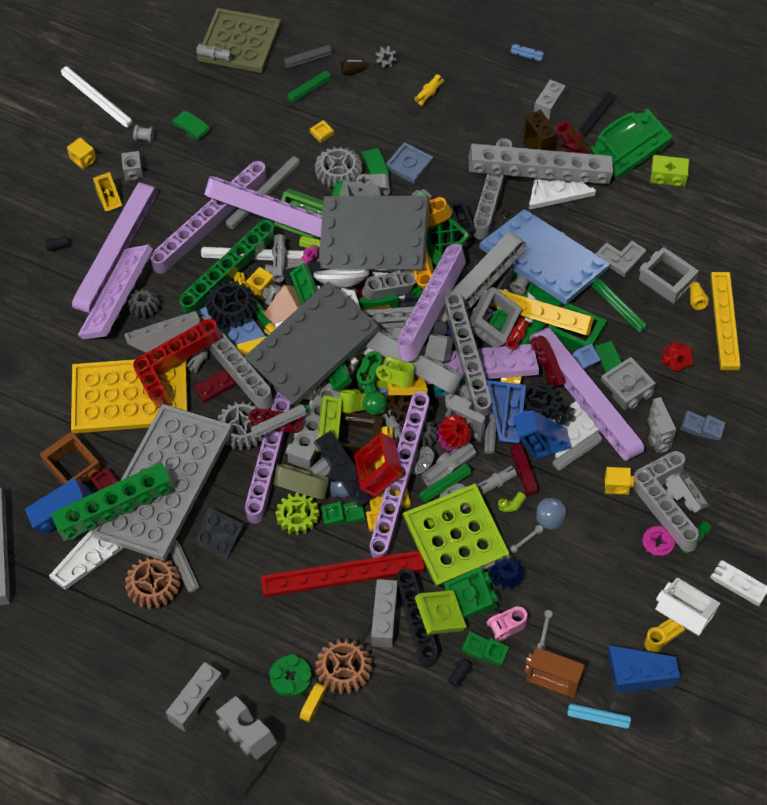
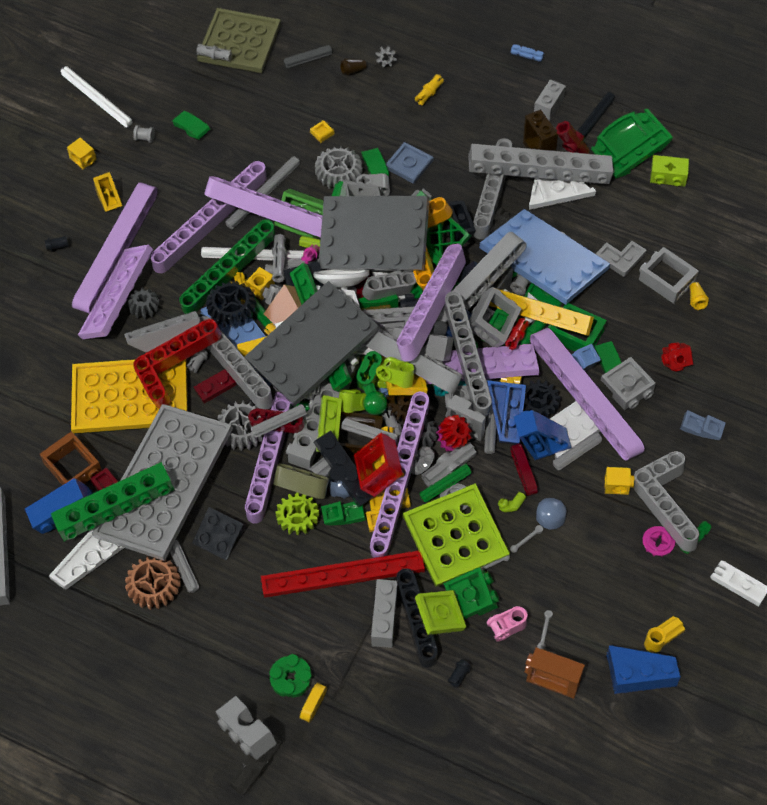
(132, 165): light grey brick -> none
(202, 685): light grey arch -> none
(309, 86): green axle -> none
(334, 680): nougat gear -> none
(364, 430): none -> light grey axle
(483, 649): green slope -> none
(496, 480): light grey pin -> none
(501, 578): clear blue gear -> none
(547, 360): dark red hinge -> none
(562, 413): black gear -> none
(599, 716): medium azure axle -> none
(619, 305): green axle -> none
(661, 427): light grey plate -> none
(682, 487): light grey plate -> none
(687, 605): white window -> none
(725, 321): yellow plate -> none

